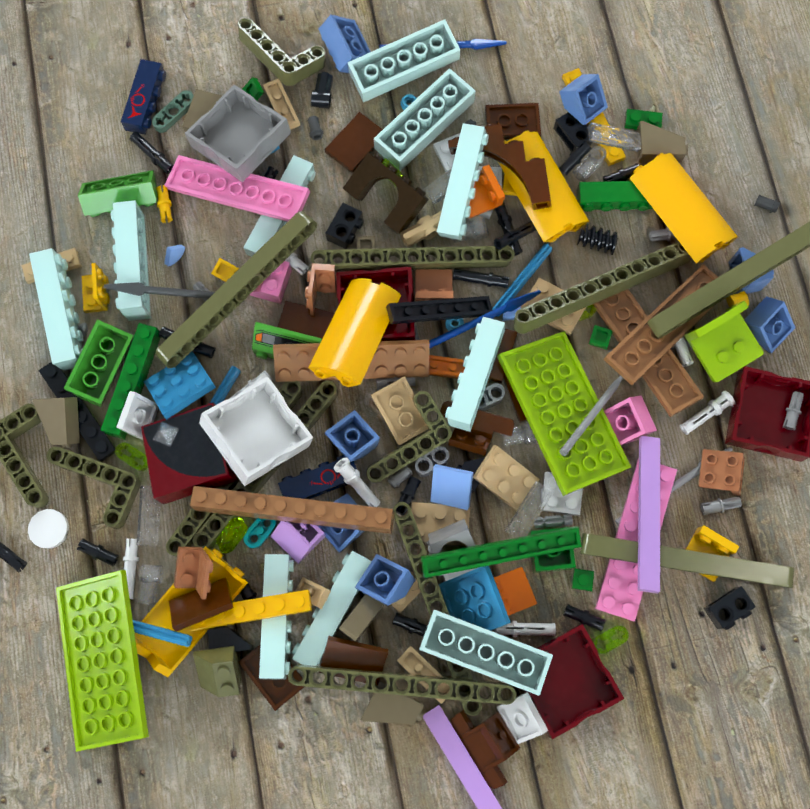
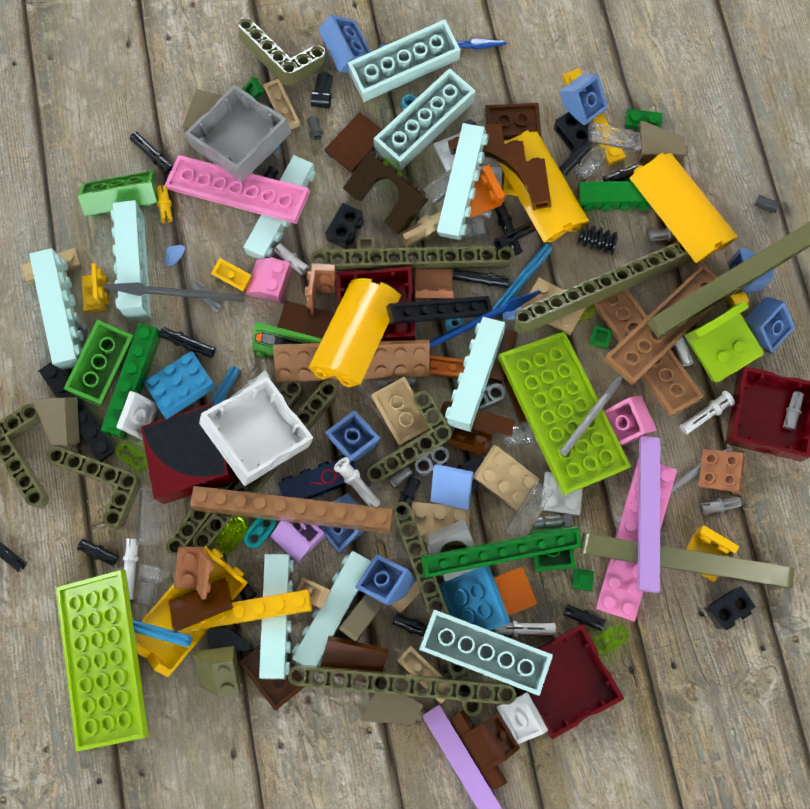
(48, 528): white tile -> none
(143, 96): dark blue brick -> none
(160, 116): sand green beam -> none
(165, 434): clear slope -> none
(236, 289): olive beam -> none

